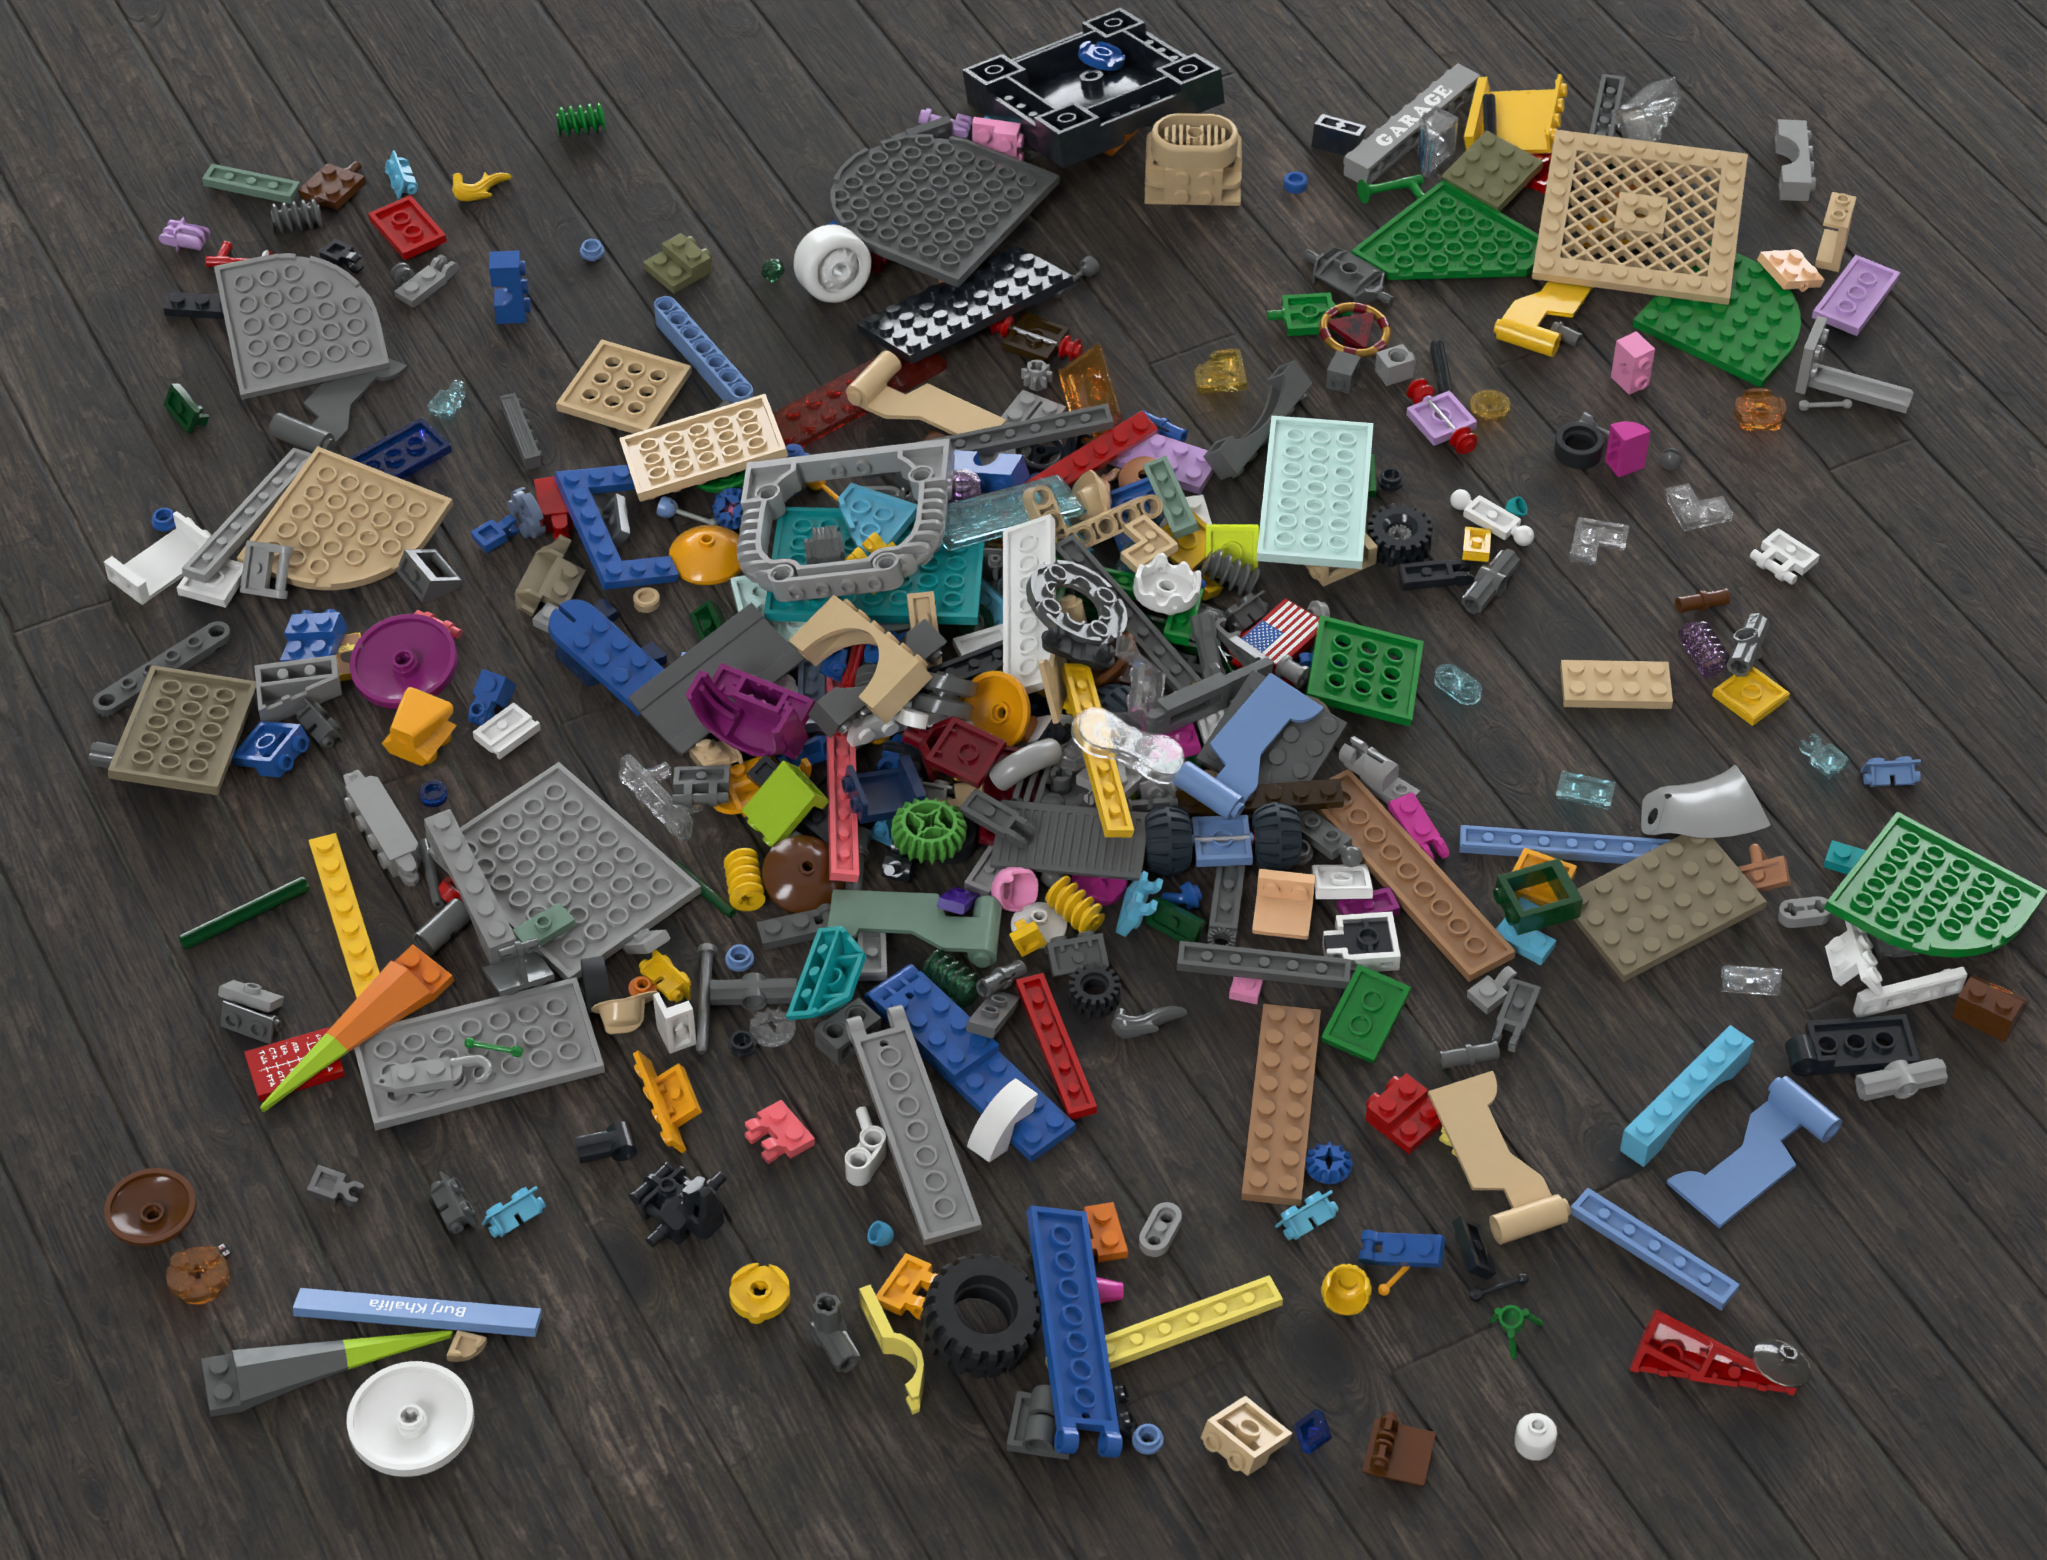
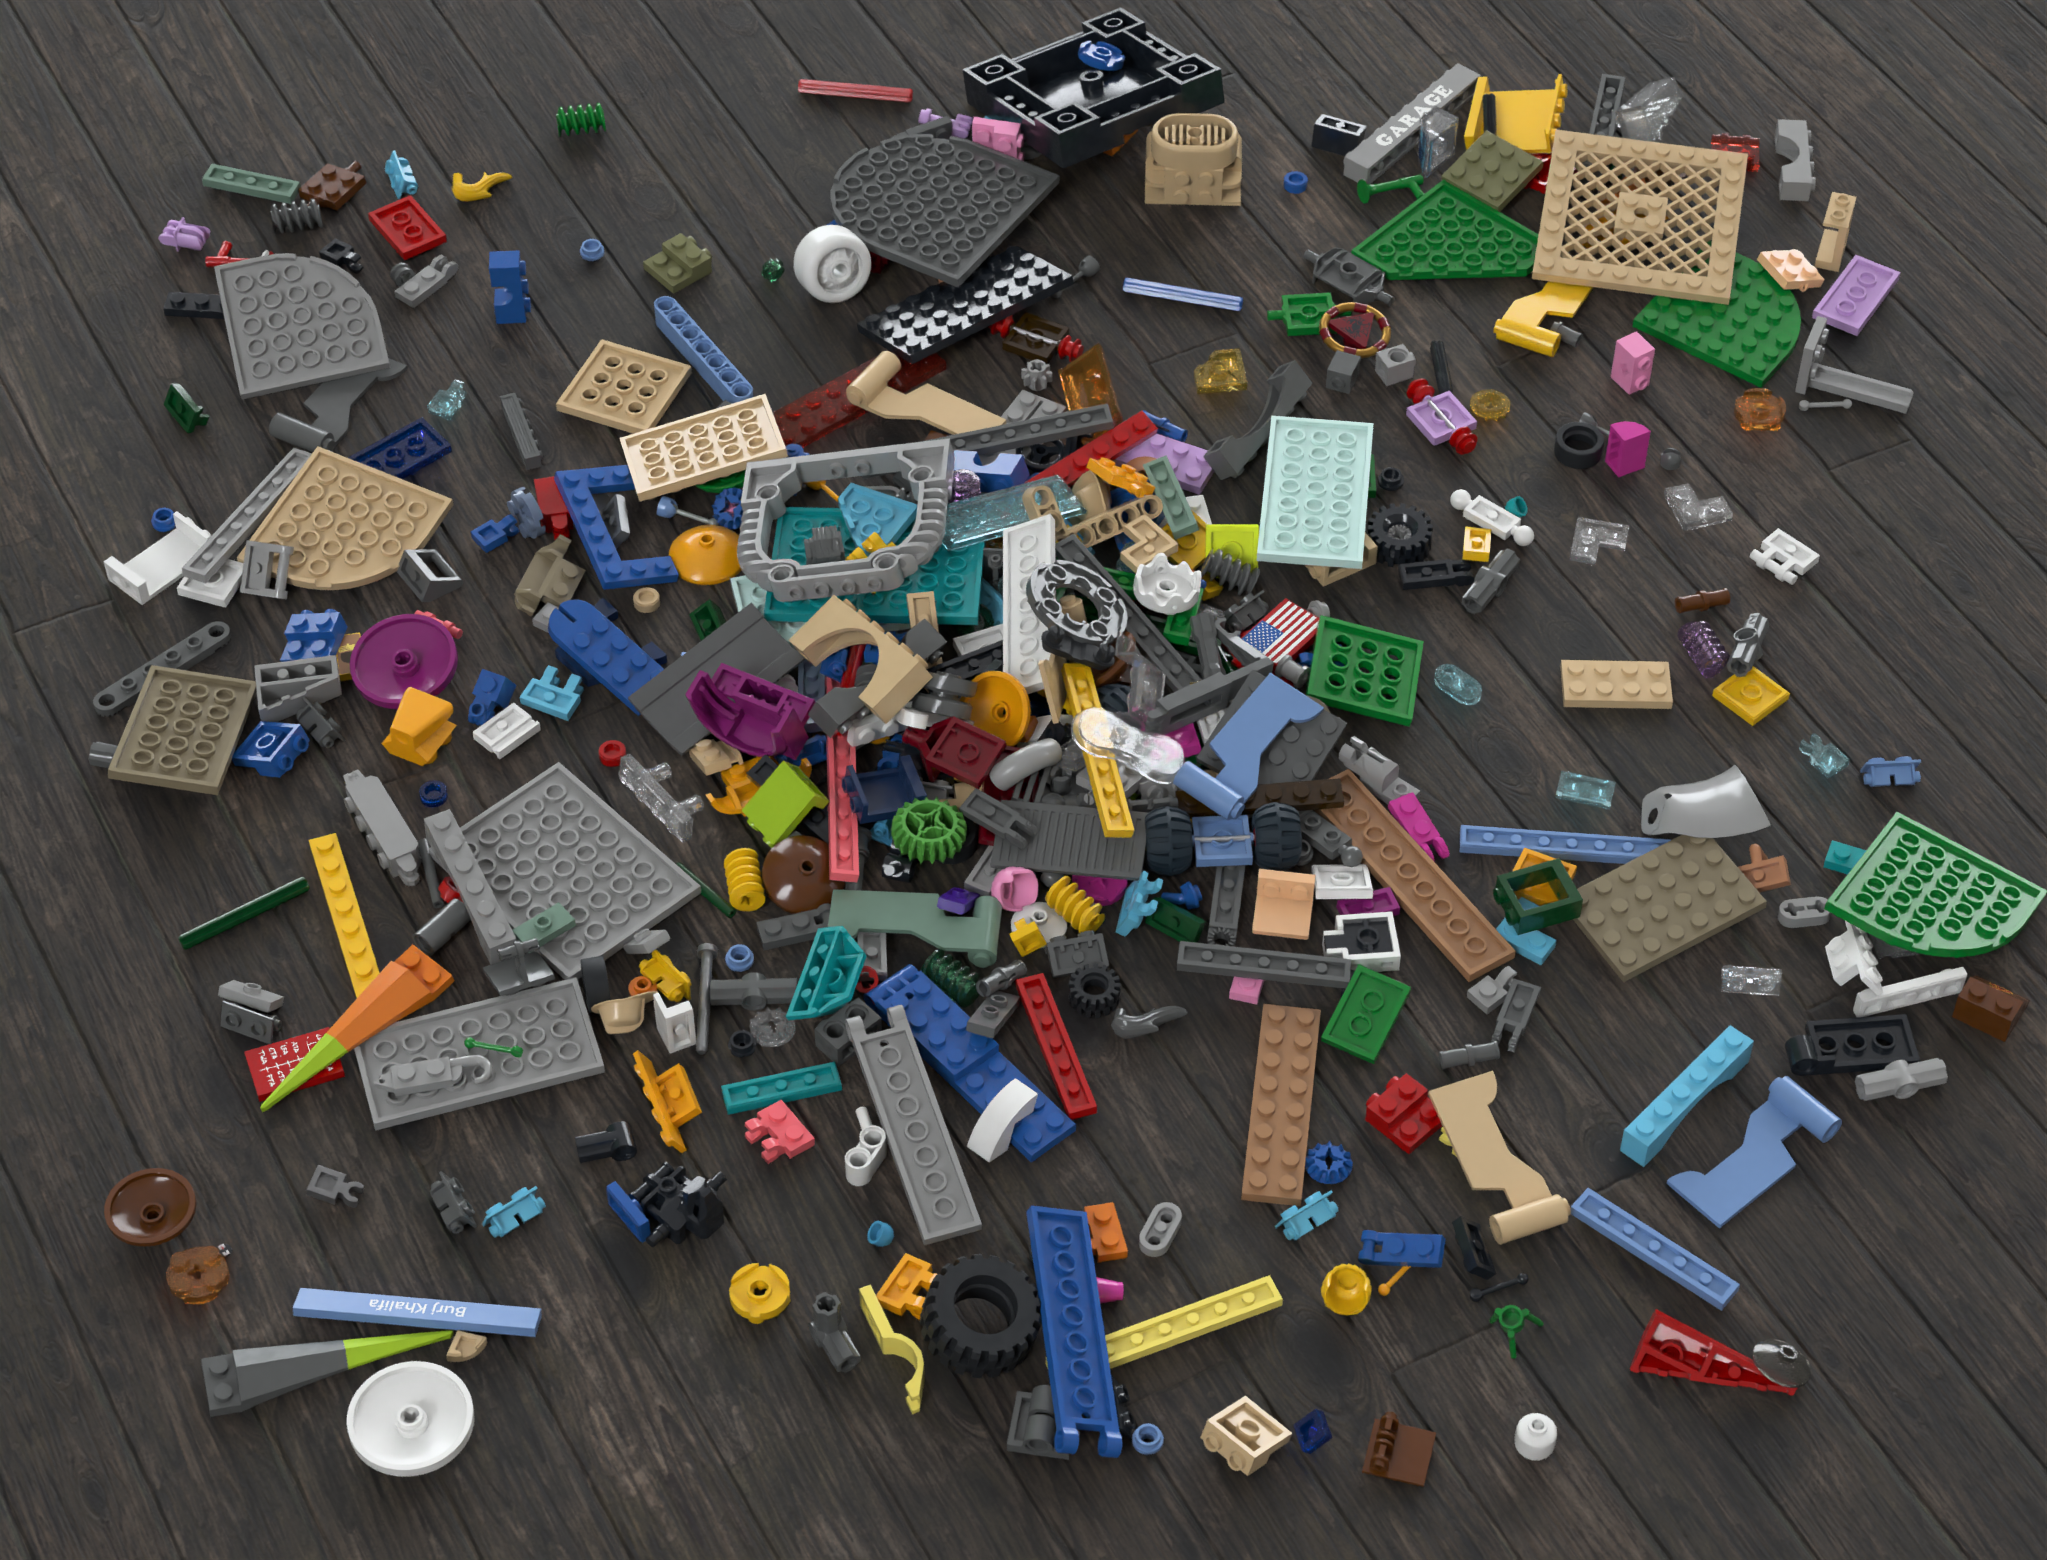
(549, 698): none -> medium azure plate
(611, 753): none -> red tile
(629, 1211): none -> blue plate
(701, 779): dark grey plate -> none
(782, 1086): none -> teal tile
(855, 90): none -> axle
(873, 974): none -> red bush
(1123, 476): none -> light orange plate
(1182, 294): none -> axle
(1745, 143): none -> clear red plate

